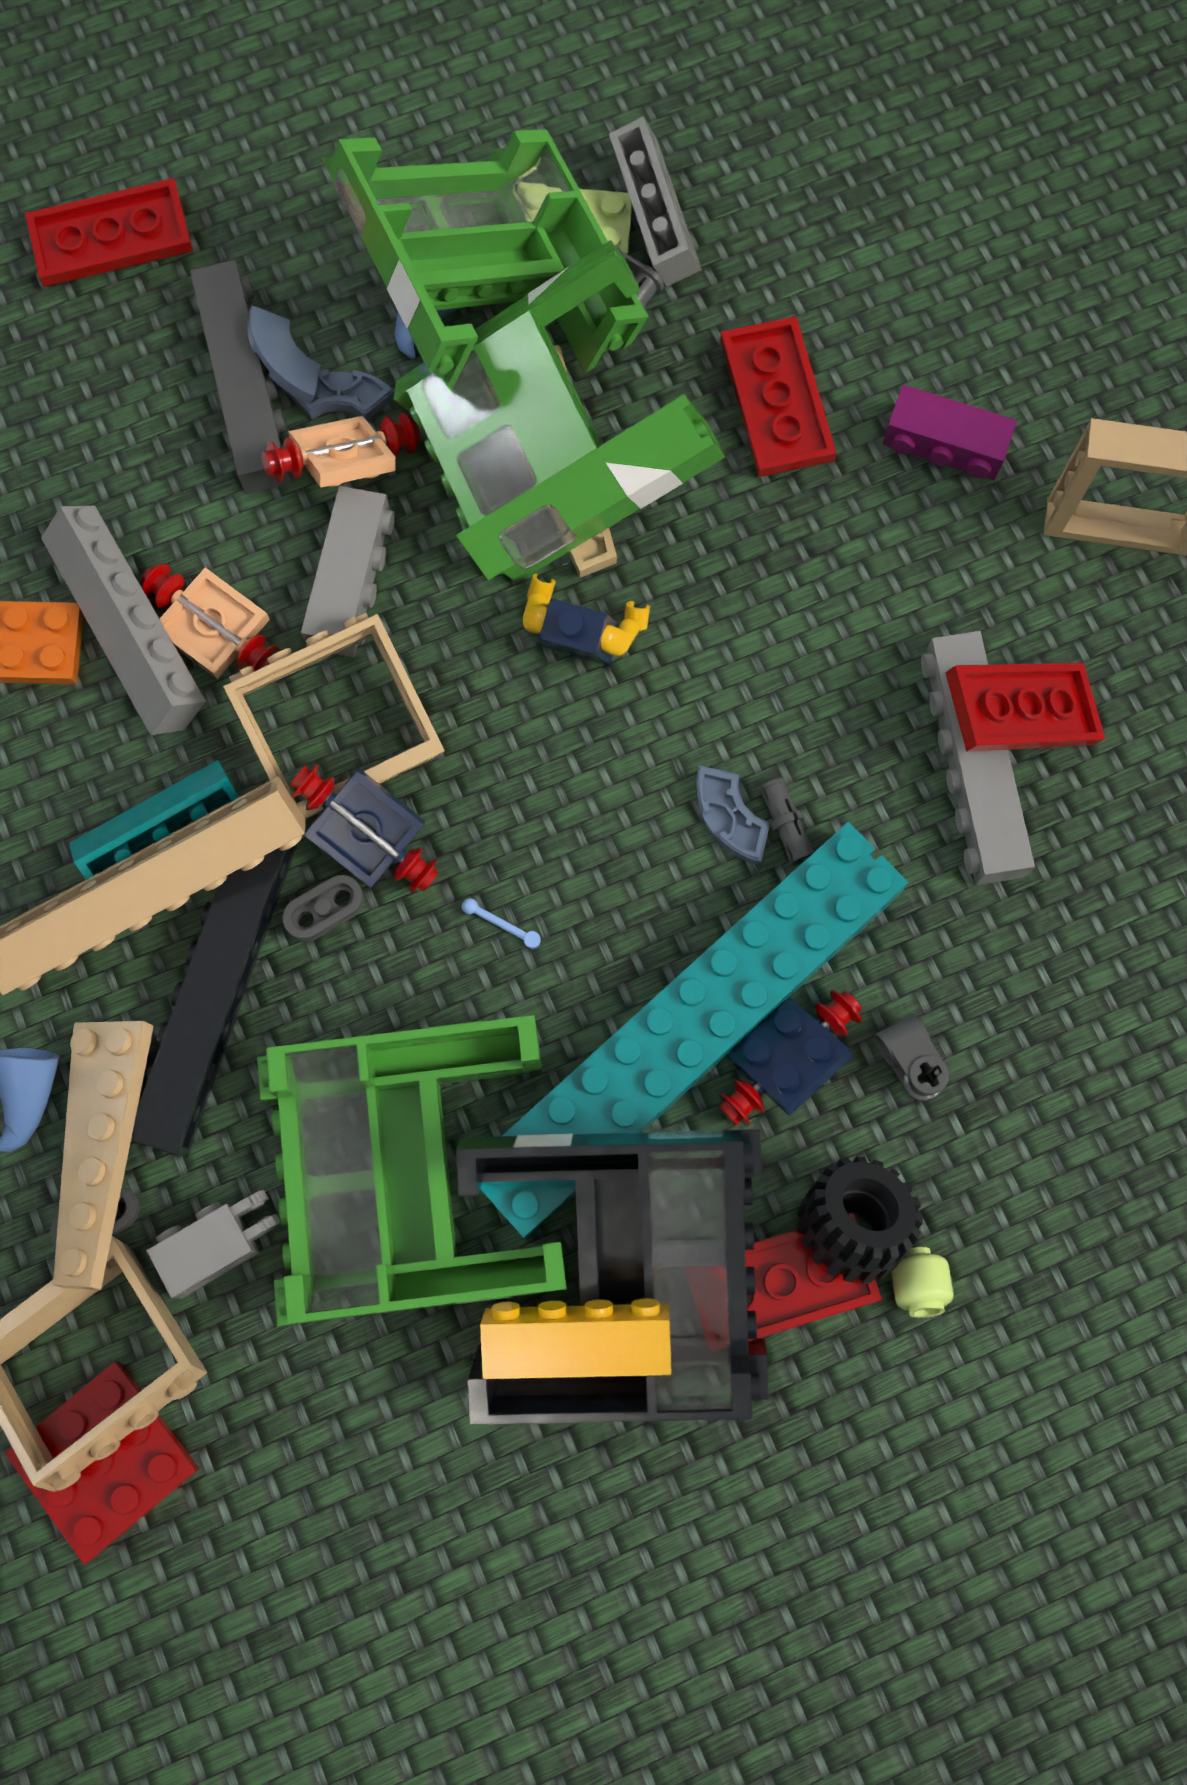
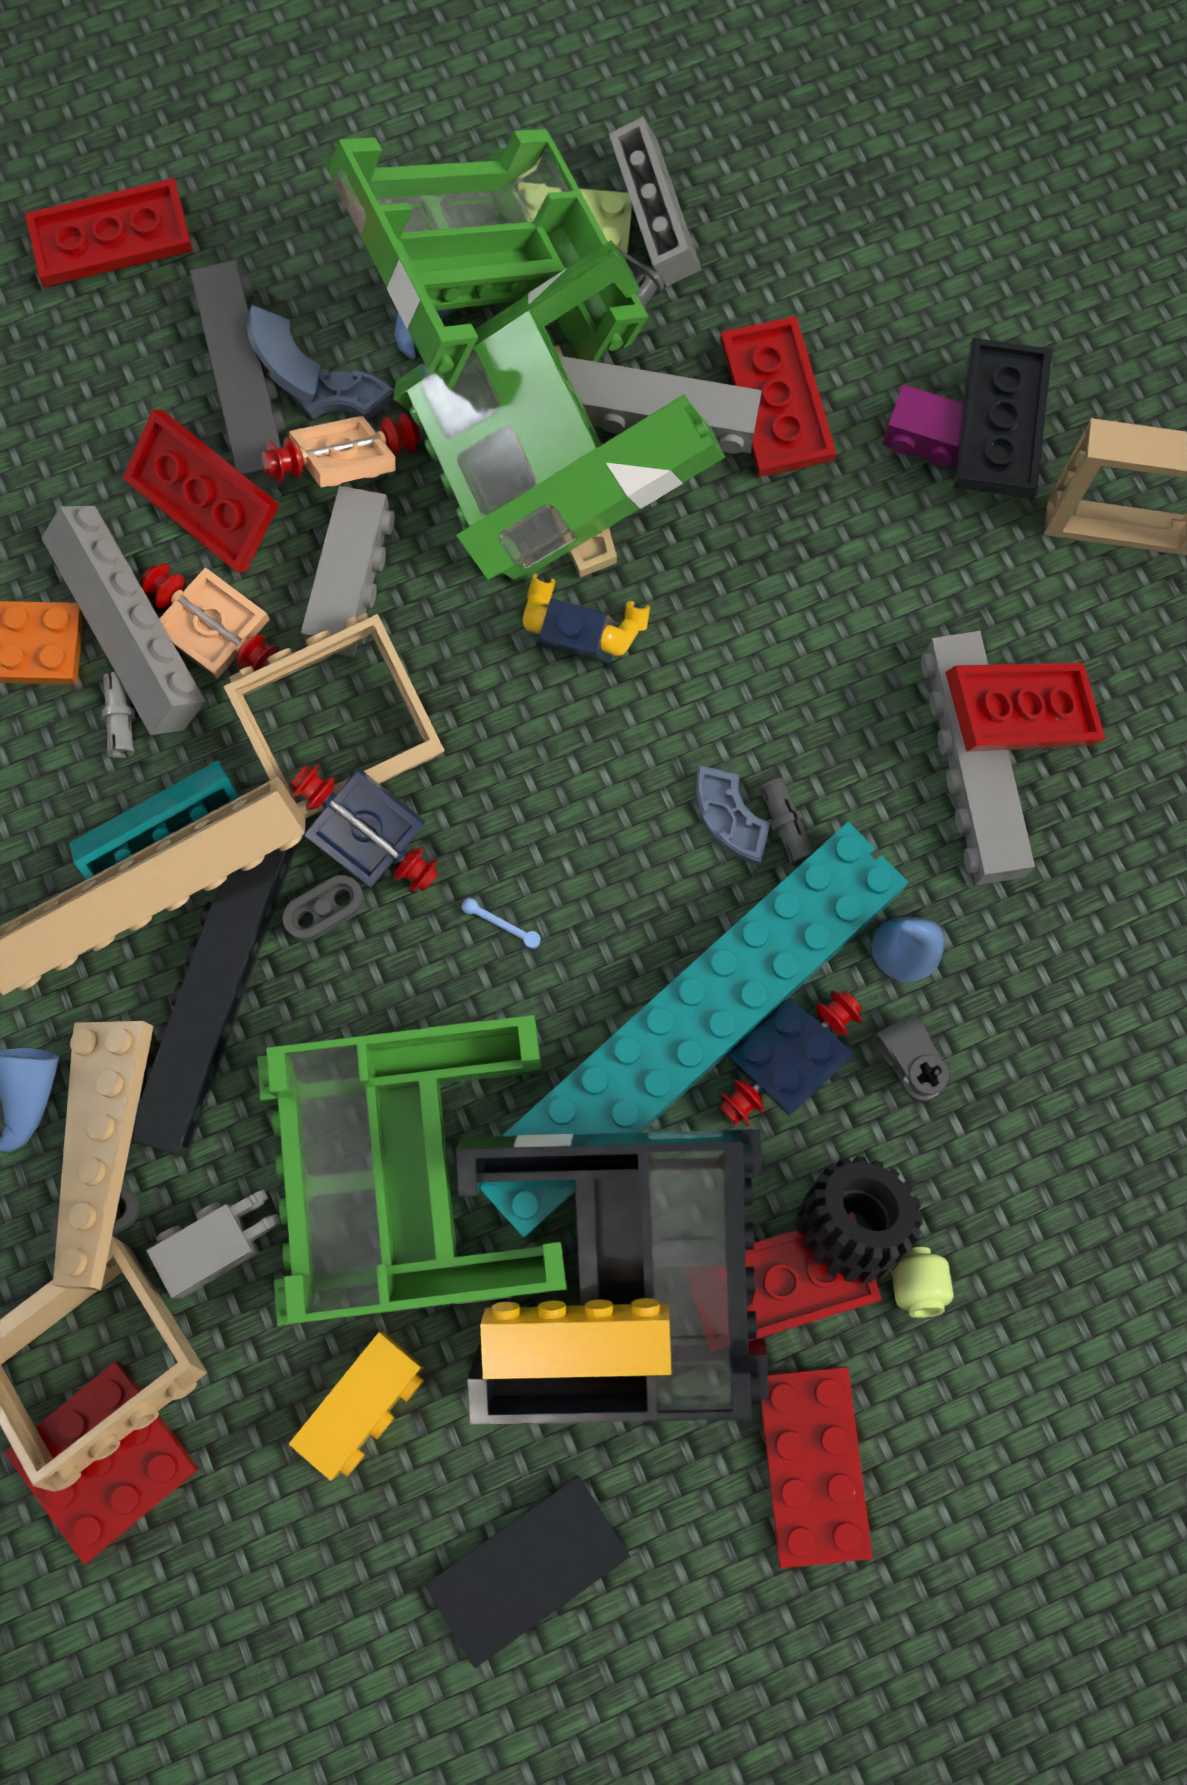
(117, 717): none -> light grey pin
(200, 491): none -> red plate
(358, 1407): none -> yellow brick
(526, 1571): none -> black tile
(623, 396): none -> light grey brick
(814, 1469): none -> red plate
(908, 948): none -> medium blue hat
(1003, 418): none -> black tile

